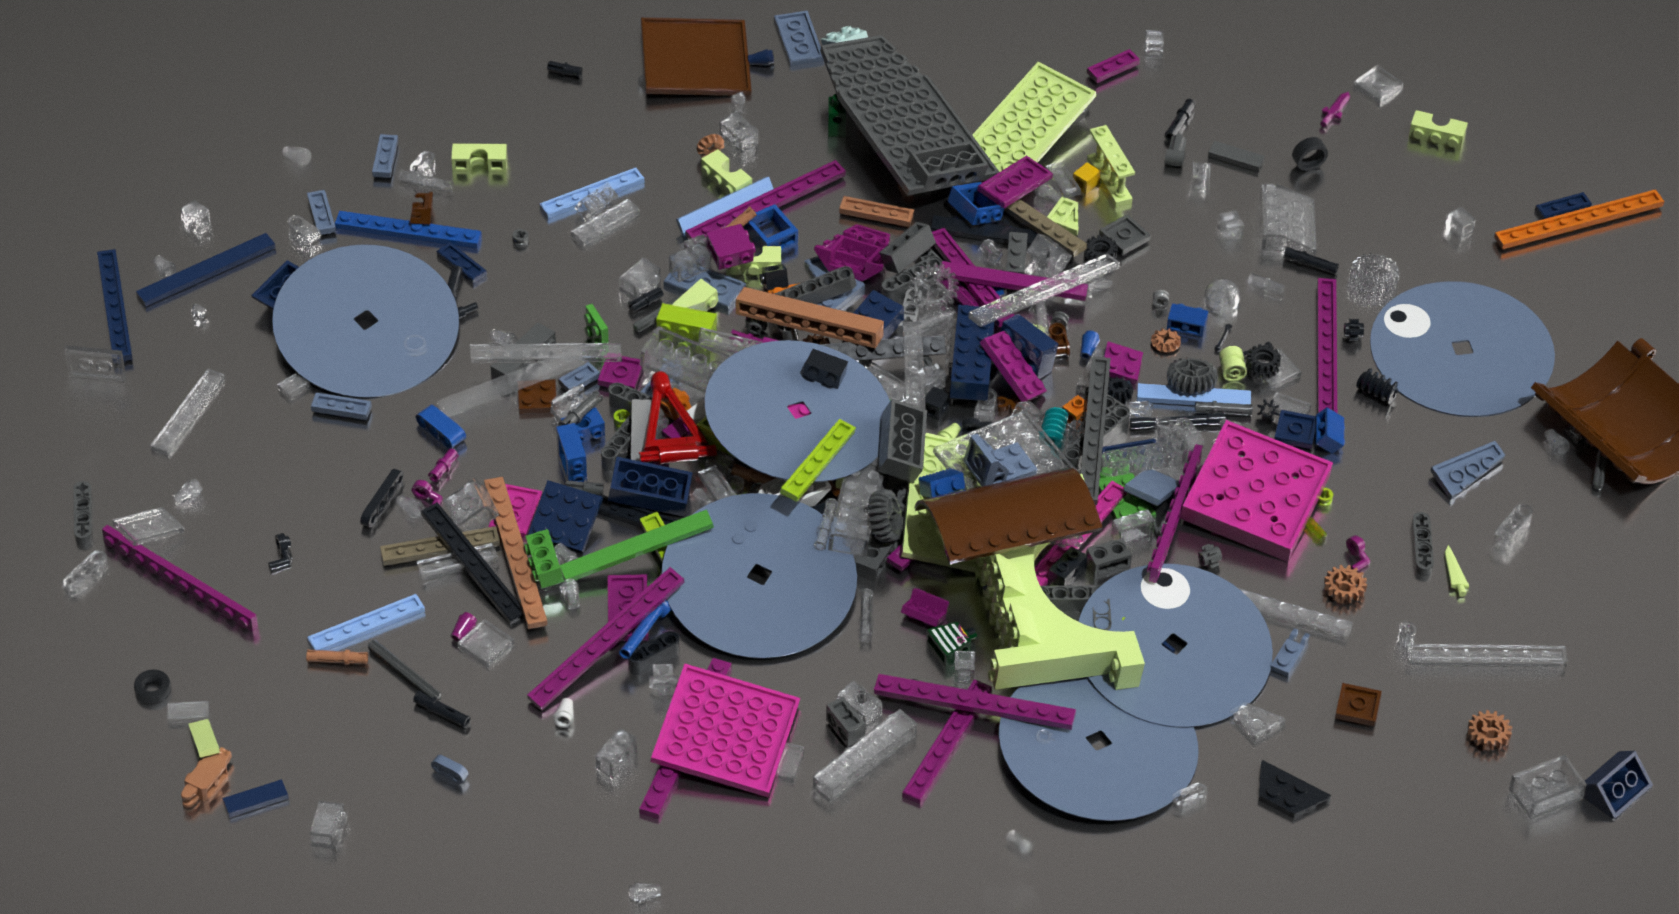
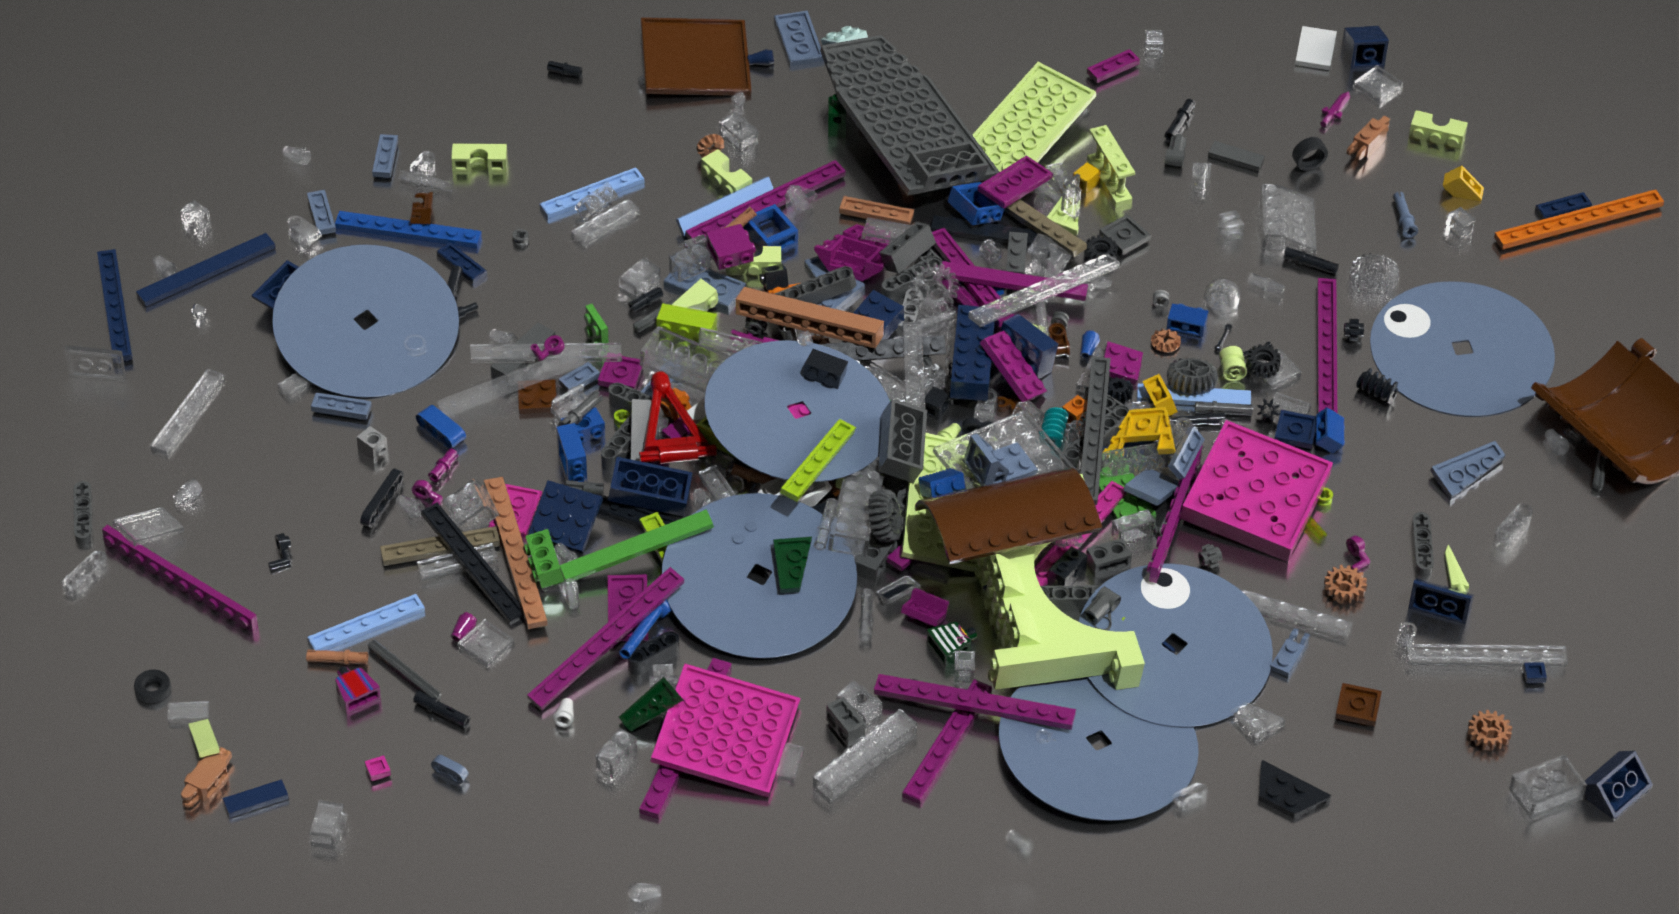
(356, 689): none -> magenta torso
(372, 443): none -> light grey brick
(377, 768): none -> dark pink plate
(553, 346): none -> magenta plate
(651, 704): none -> dark green wing
(791, 560): none -> dark green wing
(798, 199): none -> clear brick
(805, 338): none -> clear hinge
(883, 230): none -> clear tile
(896, 590): none -> clear slope
(1071, 197): none -> clear panel
(1104, 602): none -> dark grey piece
(1145, 426): none -> yellow wing
(1159, 394): none -> yellow slope
(1186, 452): none -> sand blue plate
(1315, 48): none -> white tile
(1365, 46): none -> dark blue slope
(1369, 138): none -> nougat hinge
(1406, 220): none -> sand blue pin
(1440, 601): none -> dark blue slope
(1462, 184): none -> yellow slope
(1535, 672): none -> dark blue plate

